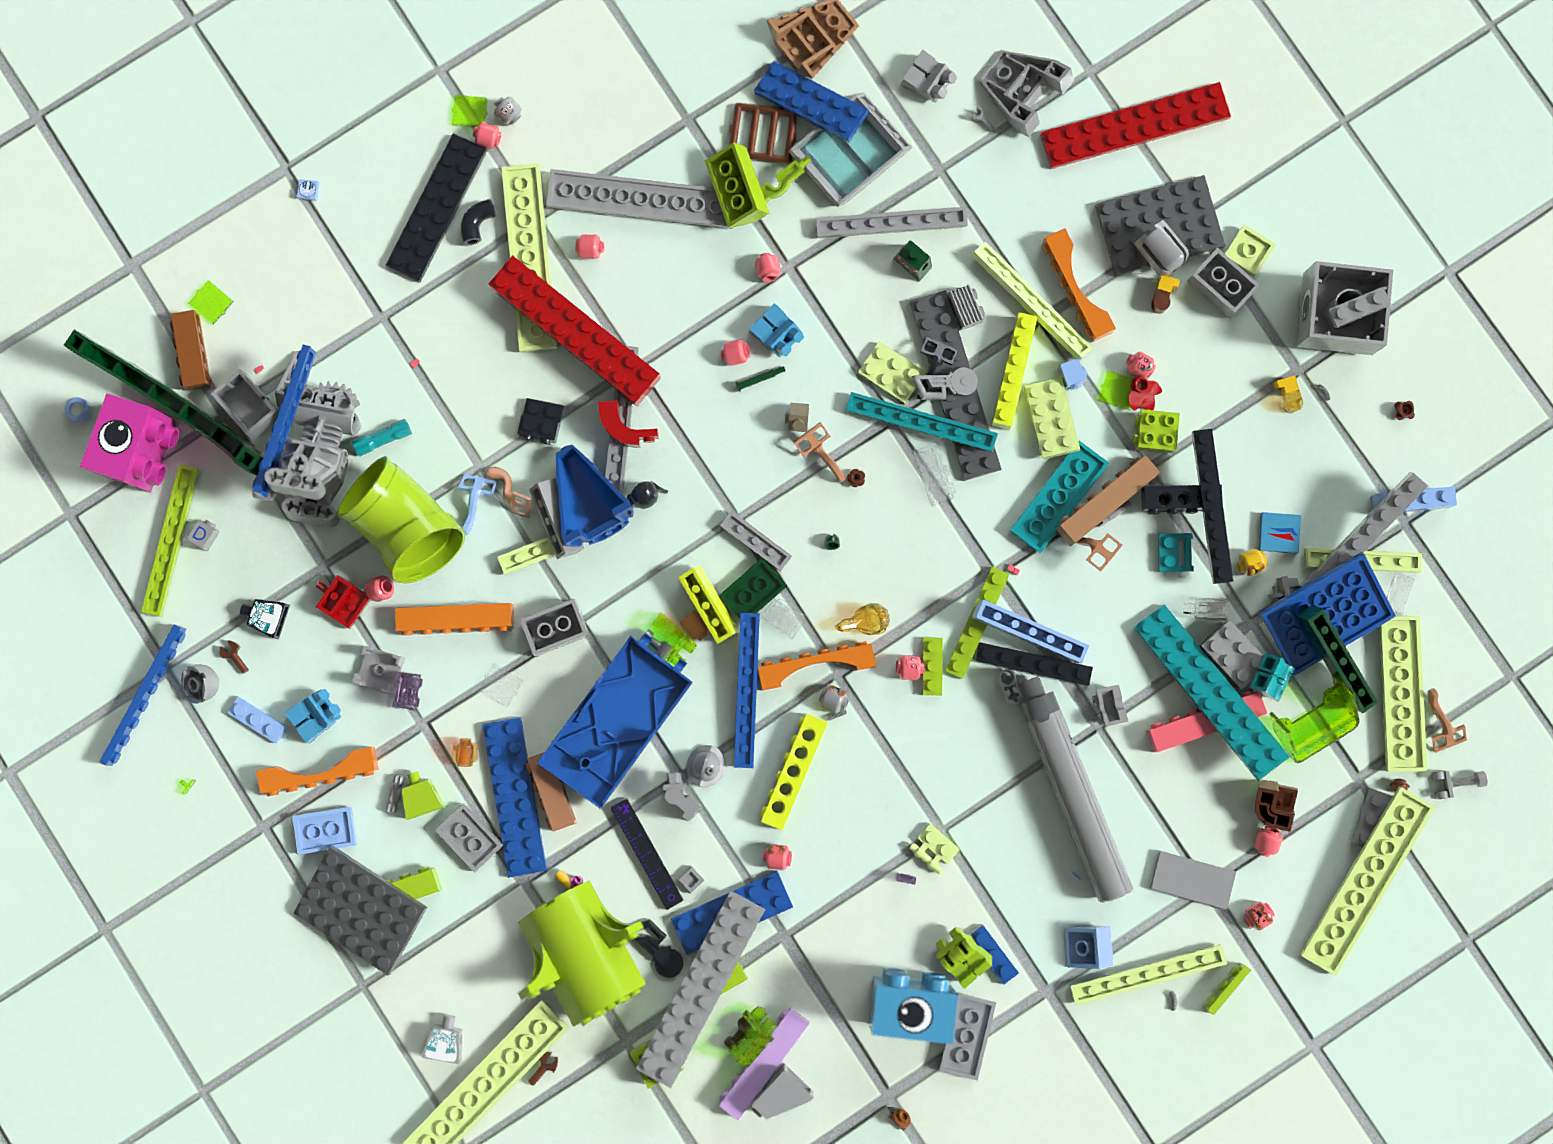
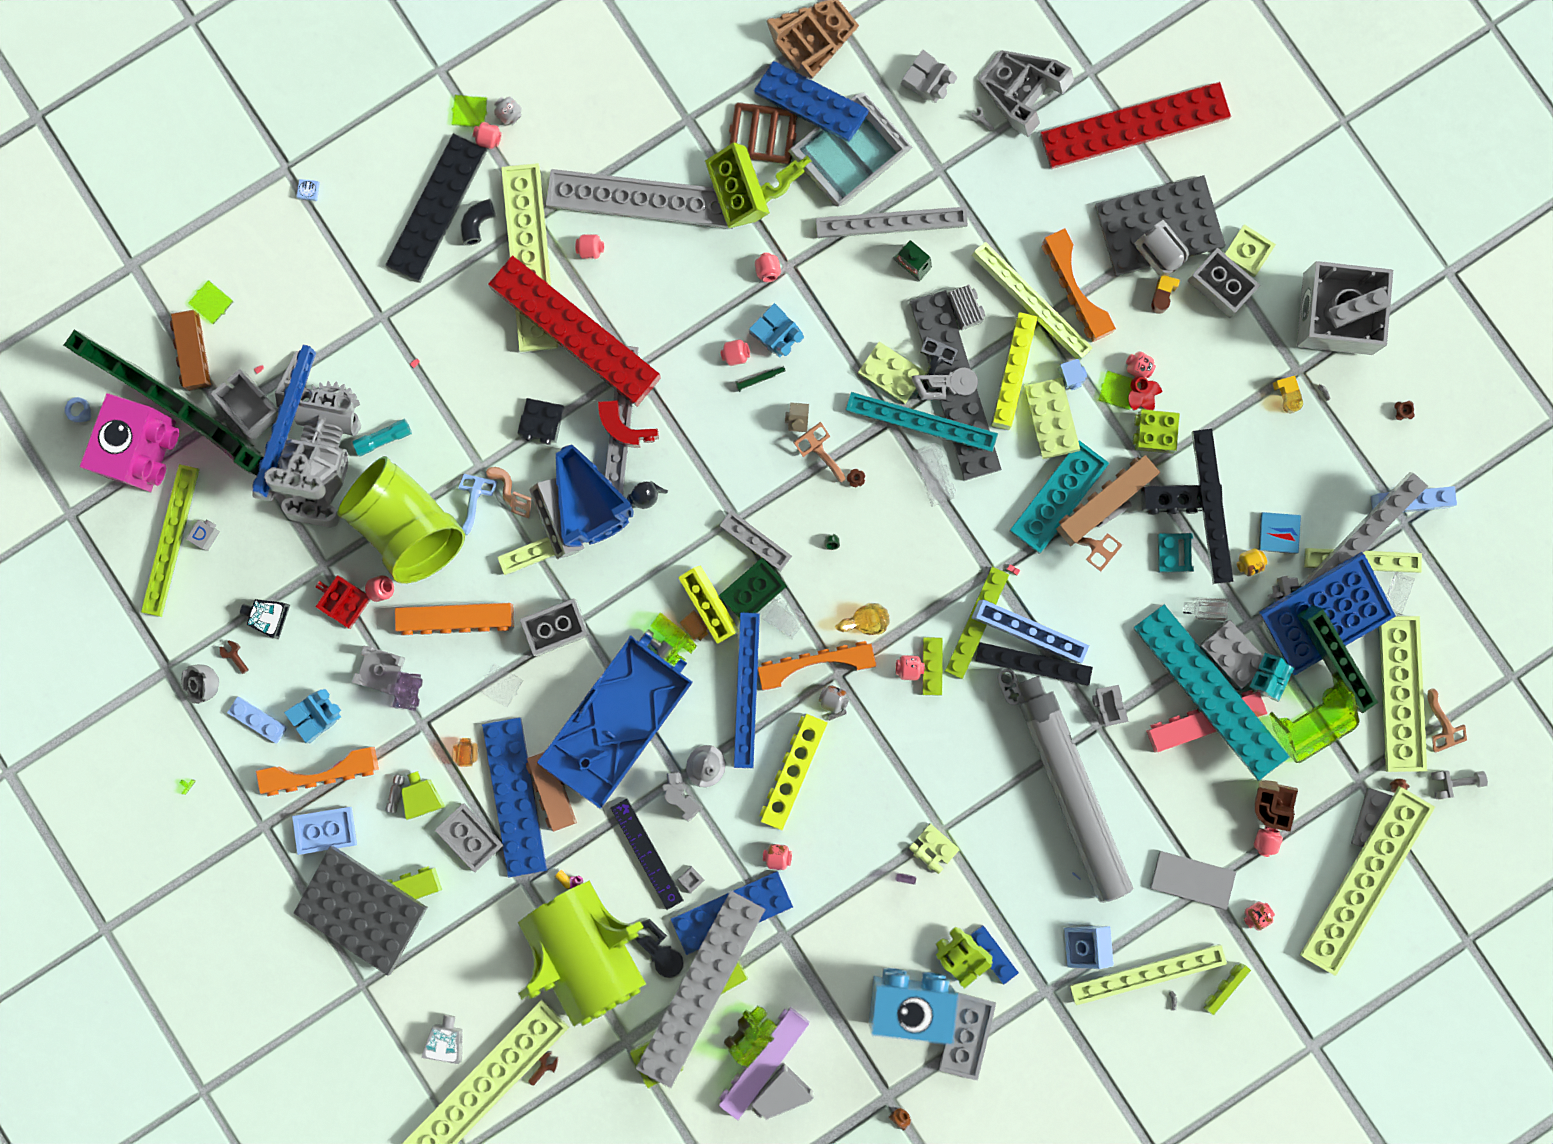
(140, 701): blue plate -> none

